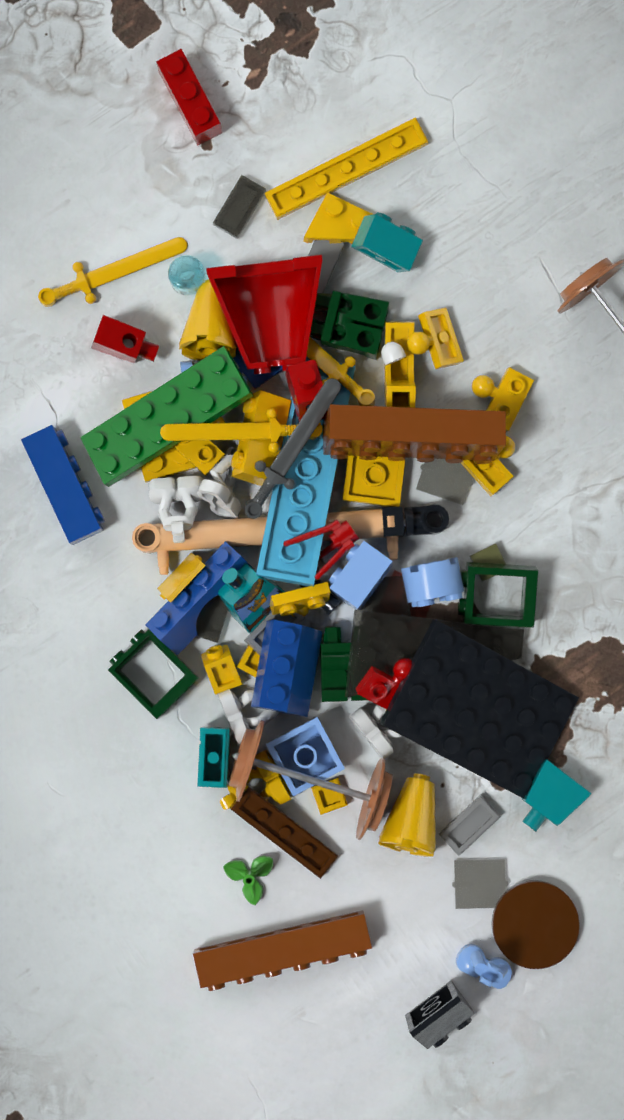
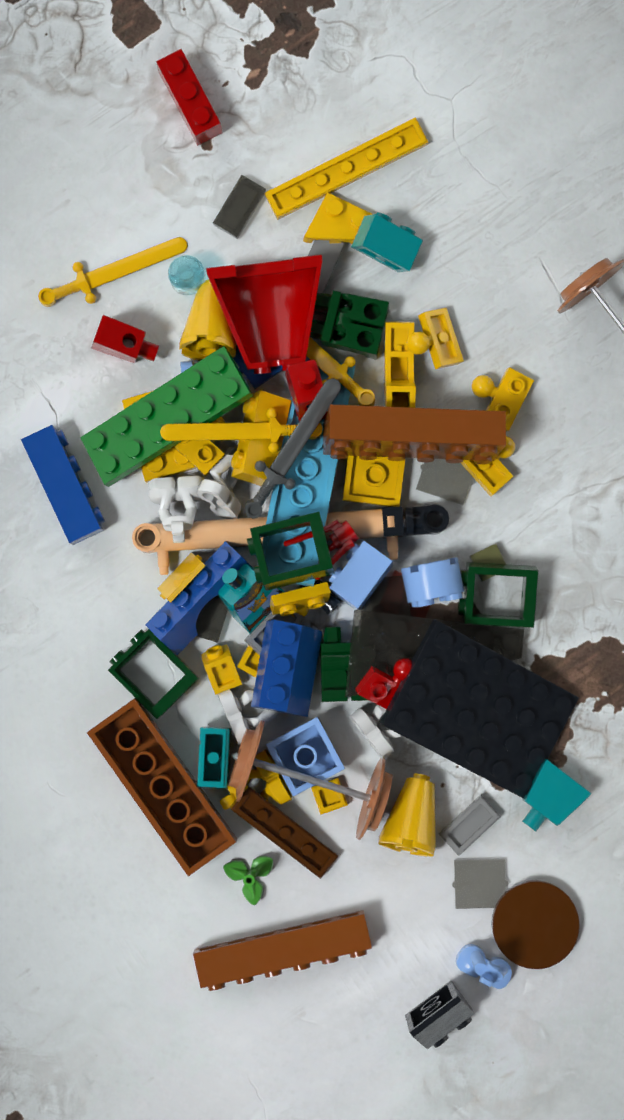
(162, 786): none -> dark orange brick
(295, 576): none -> dark green window
(392, 352): white hinge -> none

